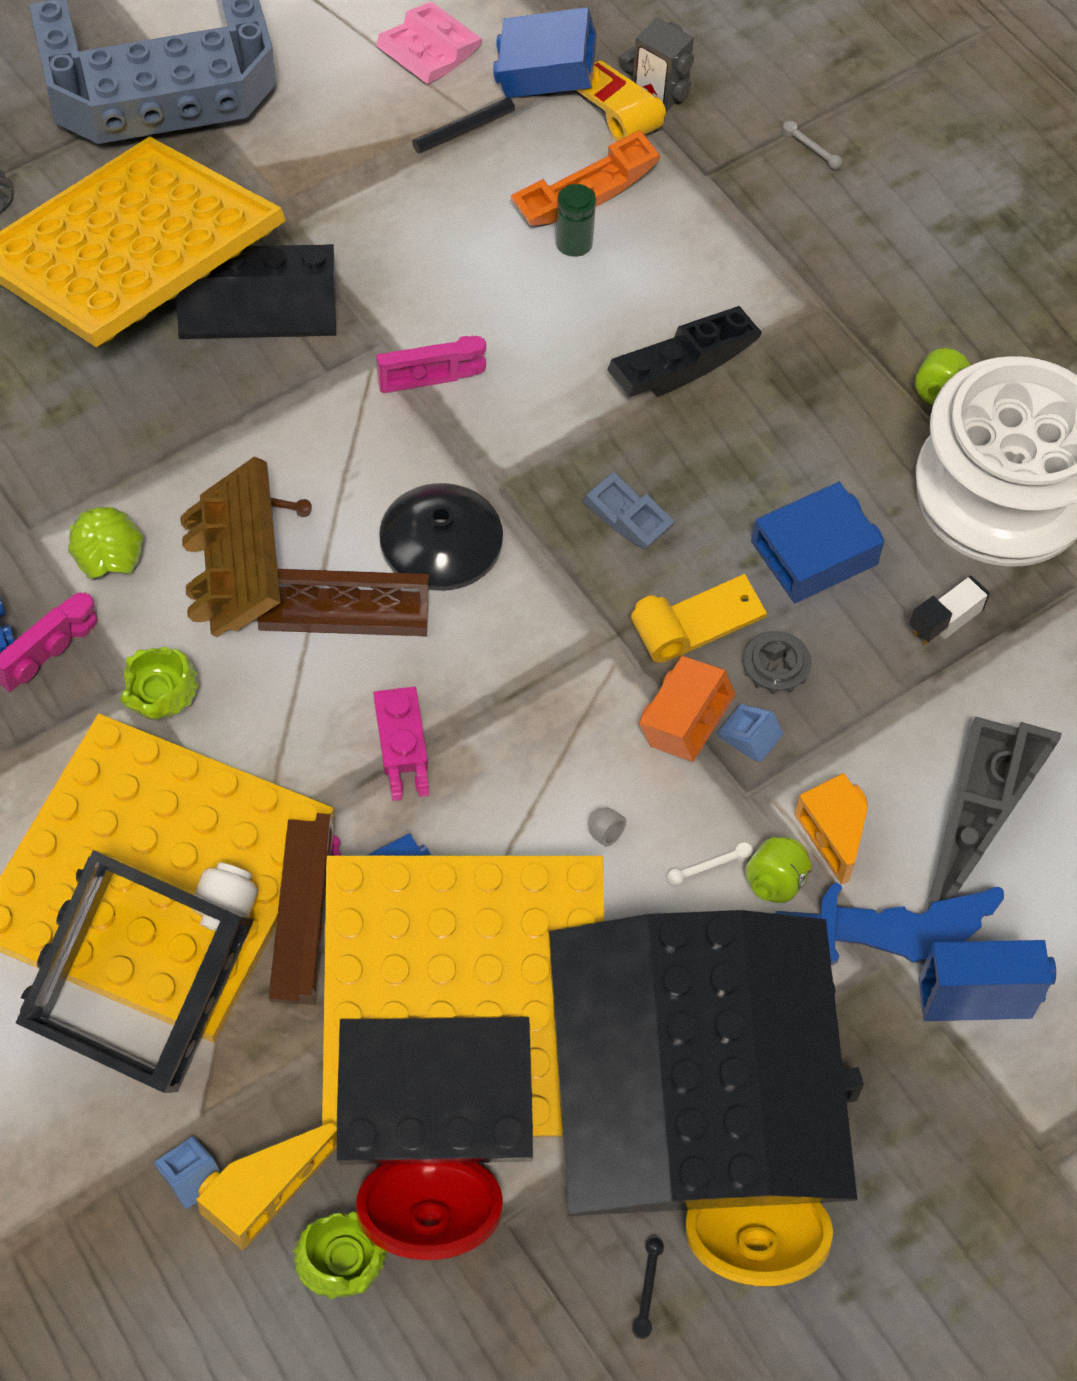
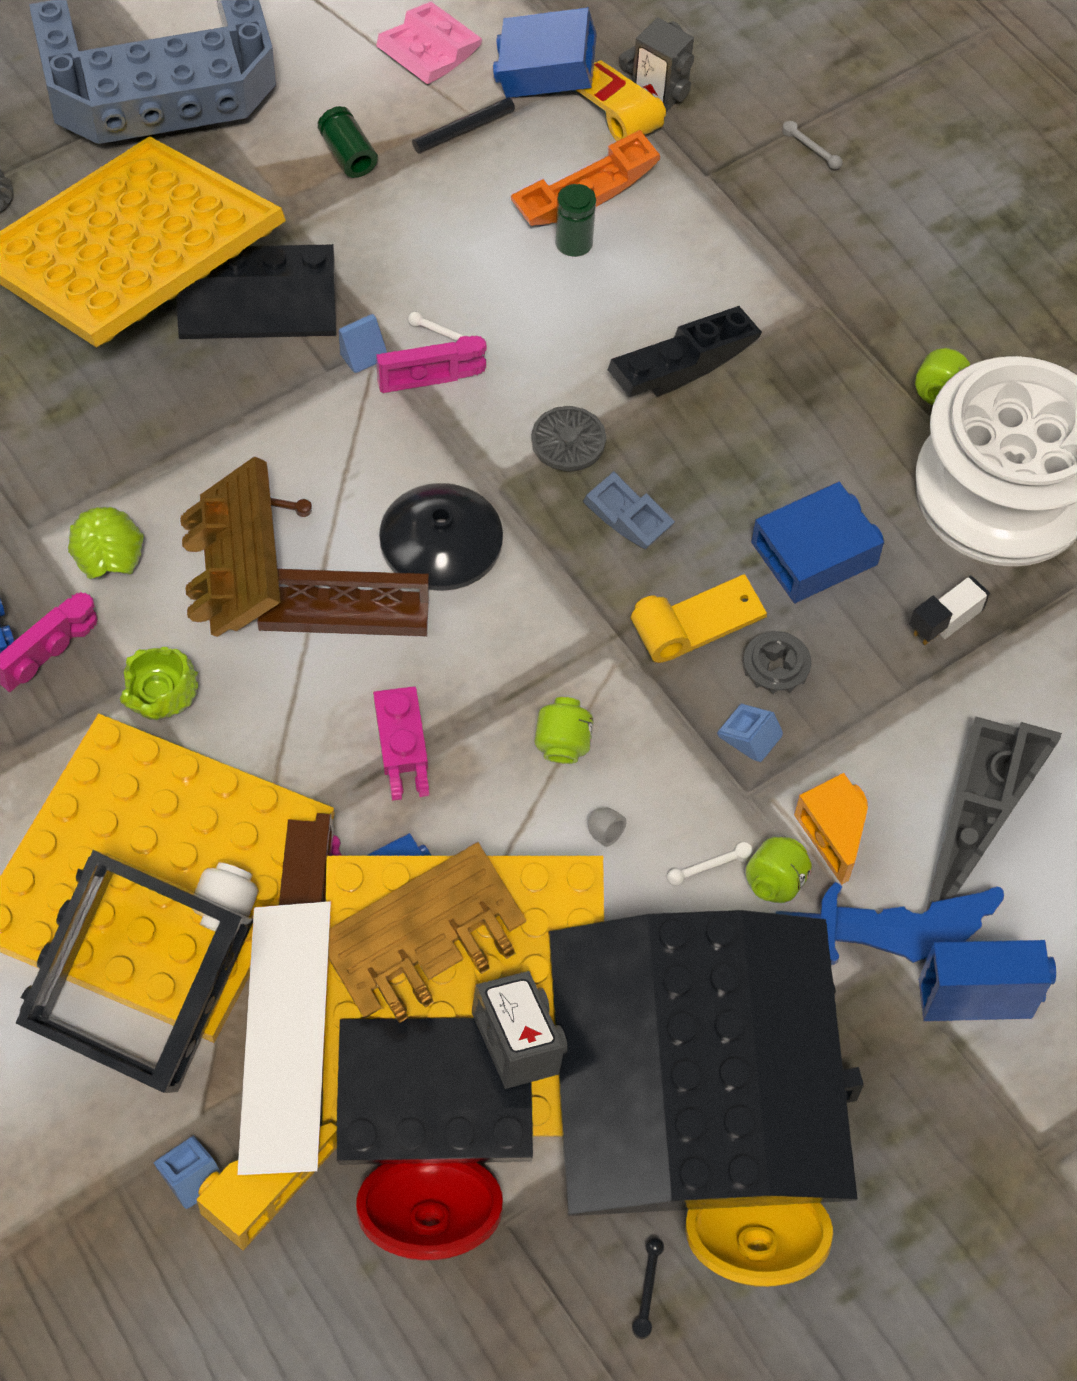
(284, 1039): none -> white sticker
(337, 1257): lime hair -> none
(347, 142): none -> dark green piece
(361, 343): none -> medium blue slope
(416, 319): none -> white hinge
(420, 928): none -> pearl gold hinge
(518, 1029): none -> brick
(564, 731): none -> lime head
(568, 438): none -> dark grey wheel
(687, 708): orange brick -> none

